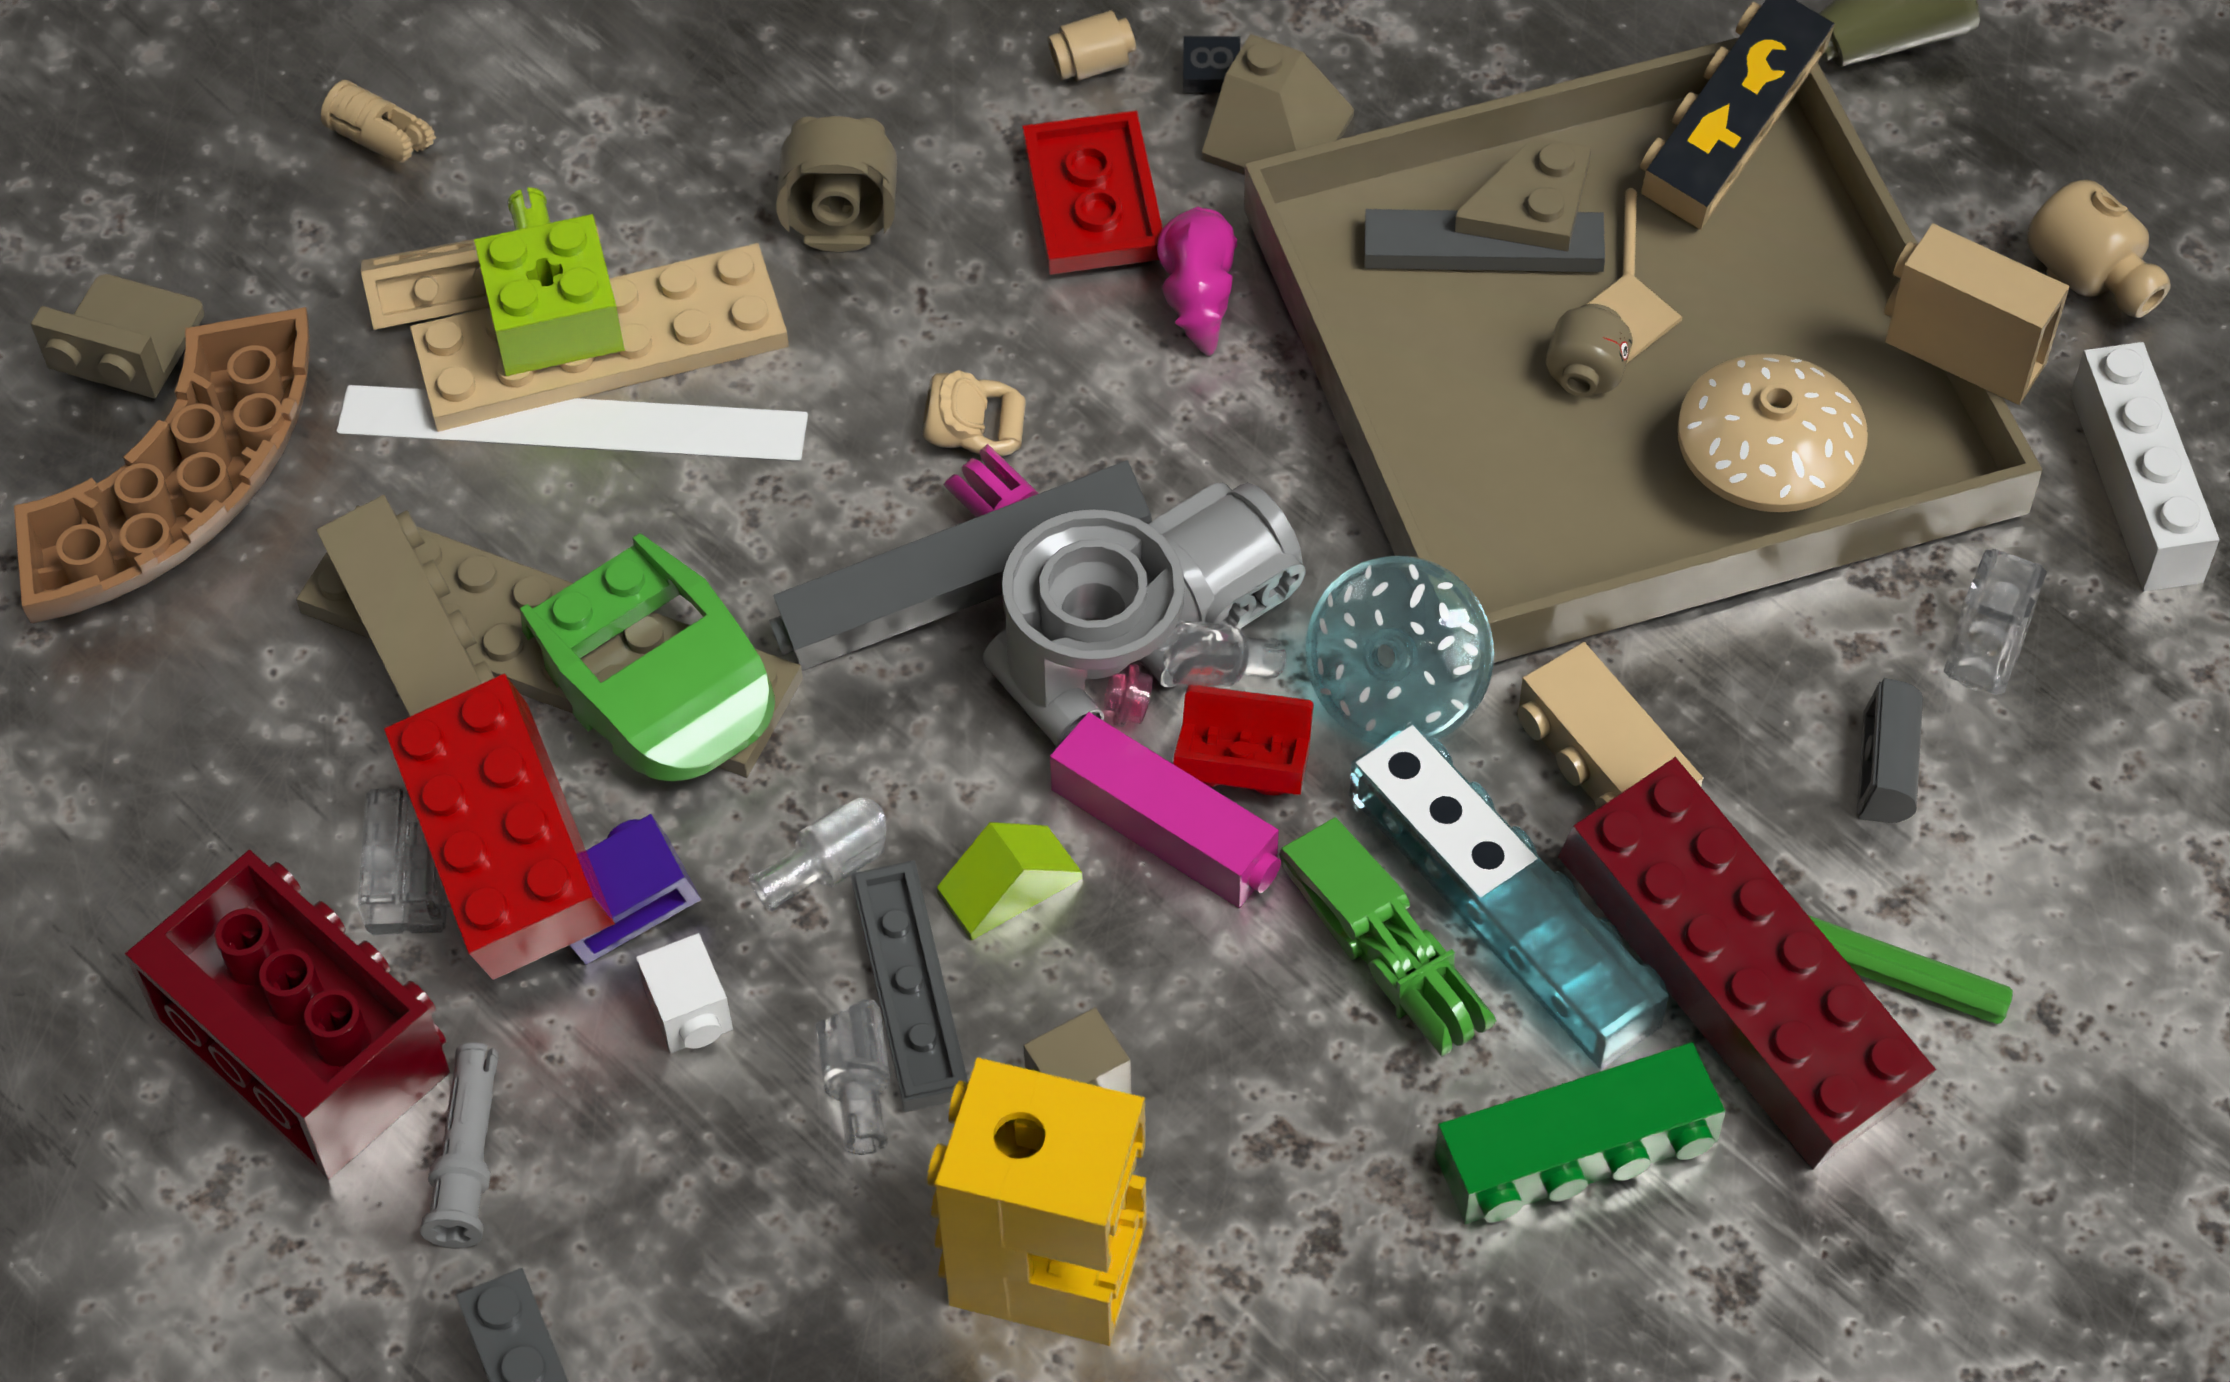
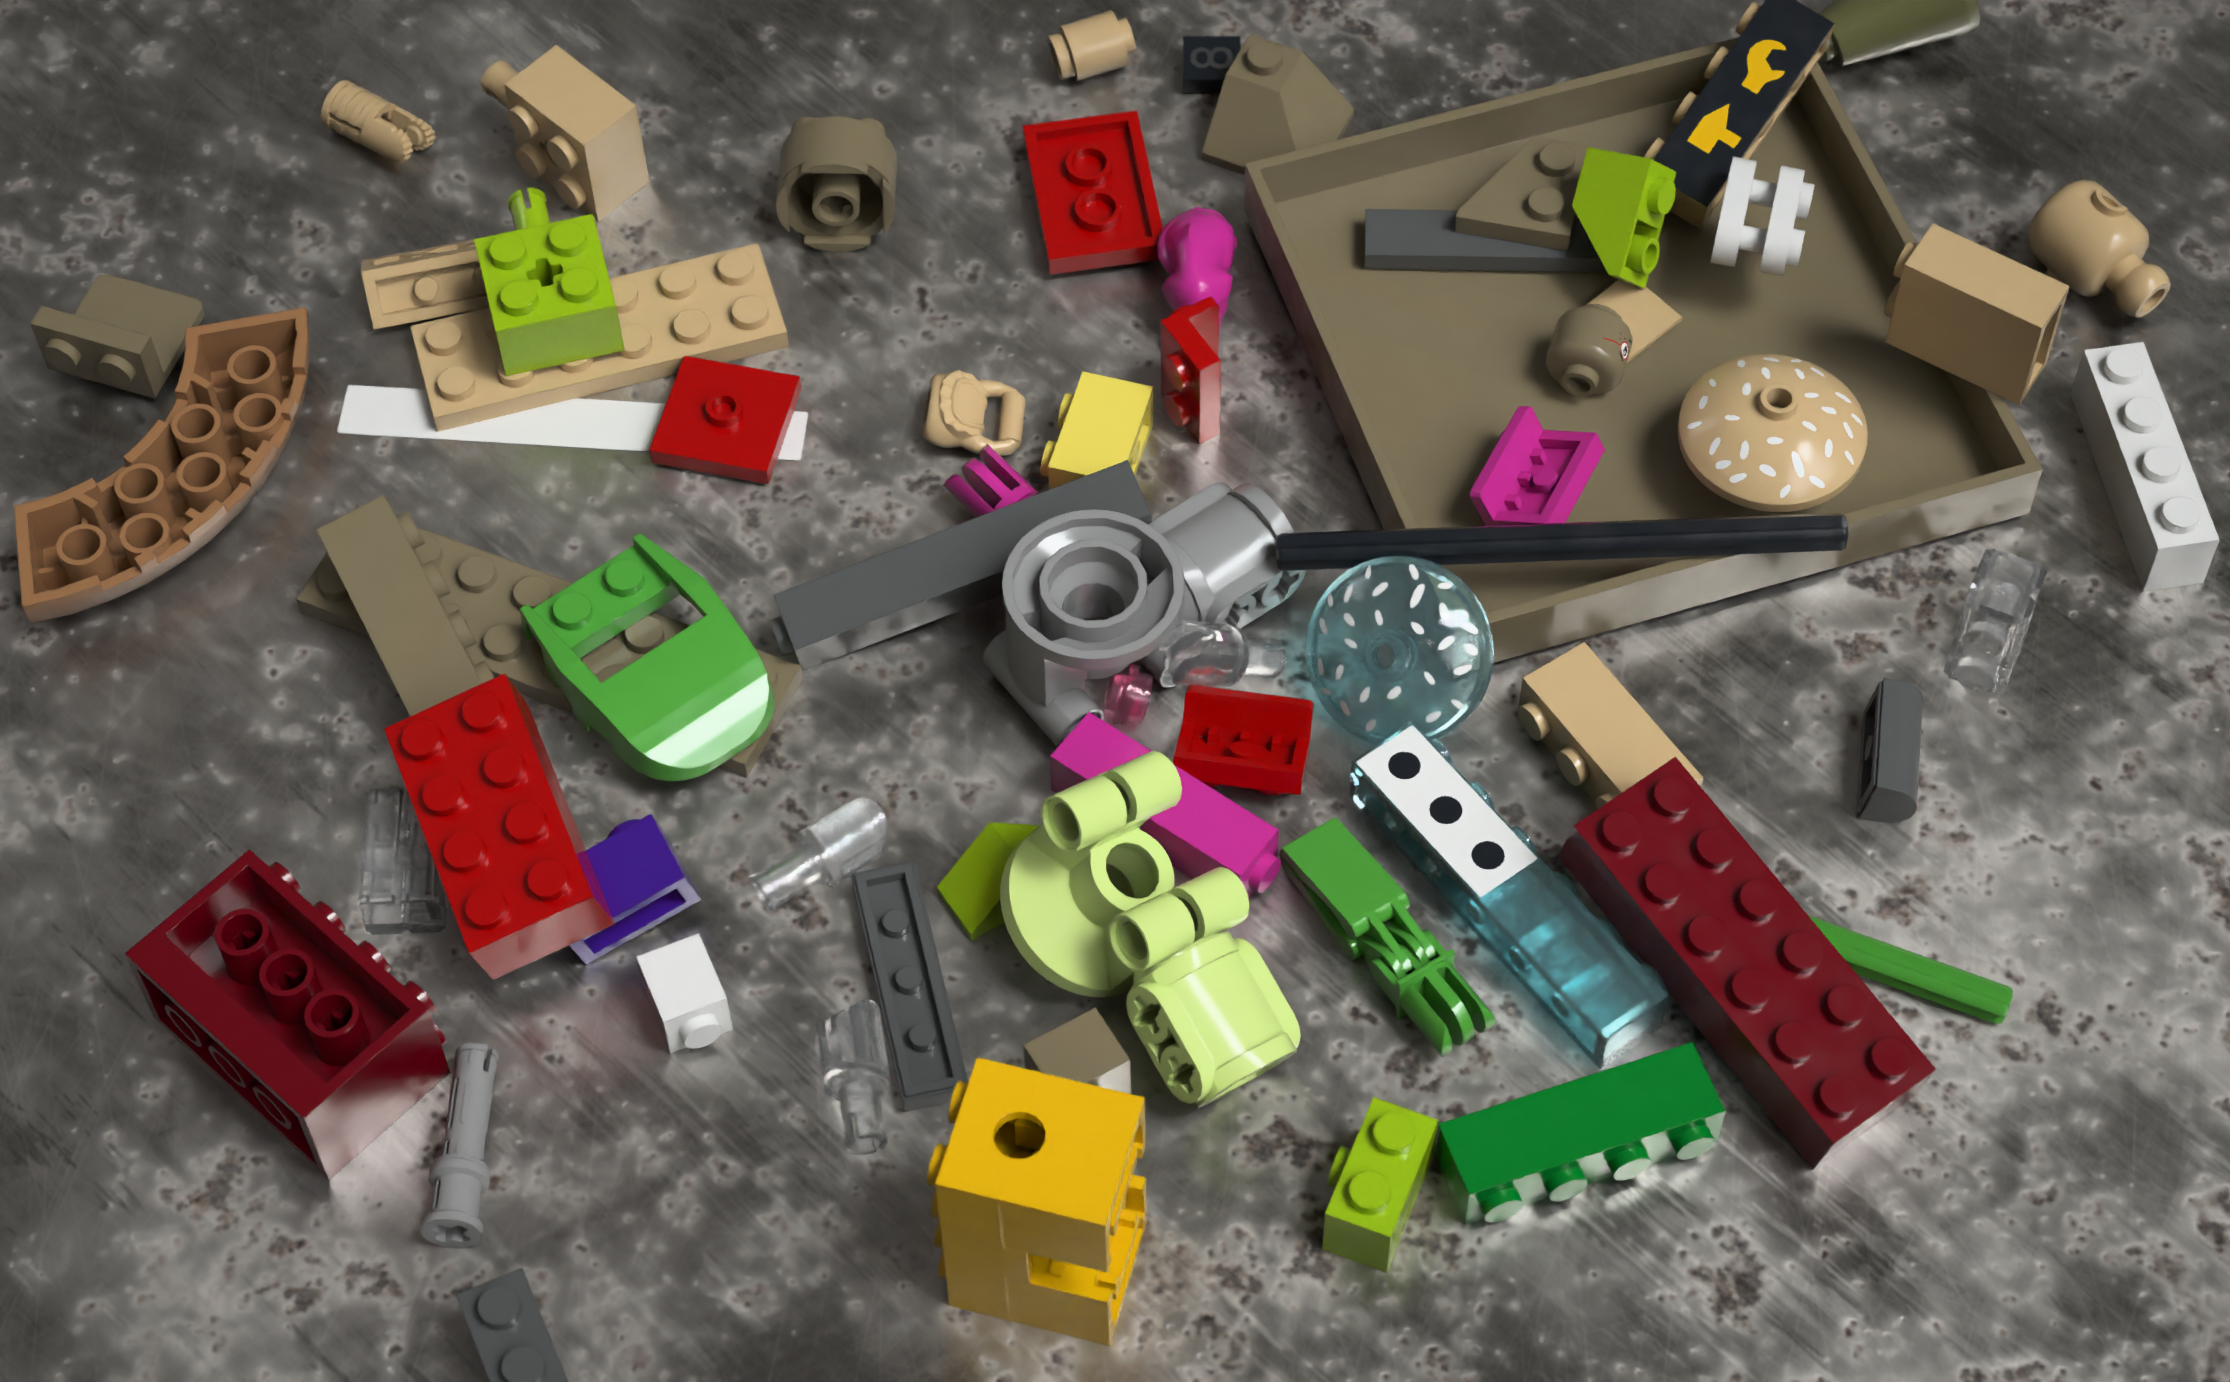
(572, 130): none -> tan brick
(725, 419): none -> red plate
(1099, 428): none -> light yellow brick
(1102, 918): none -> yellowish green piece
(1192, 368): none -> red bracket
(1378, 1184): none -> lime brick
(1534, 473): none -> dark pink bracket
(1567, 541): none -> black axle
(1623, 210): none -> lime slope
(1781, 242): none -> white brick

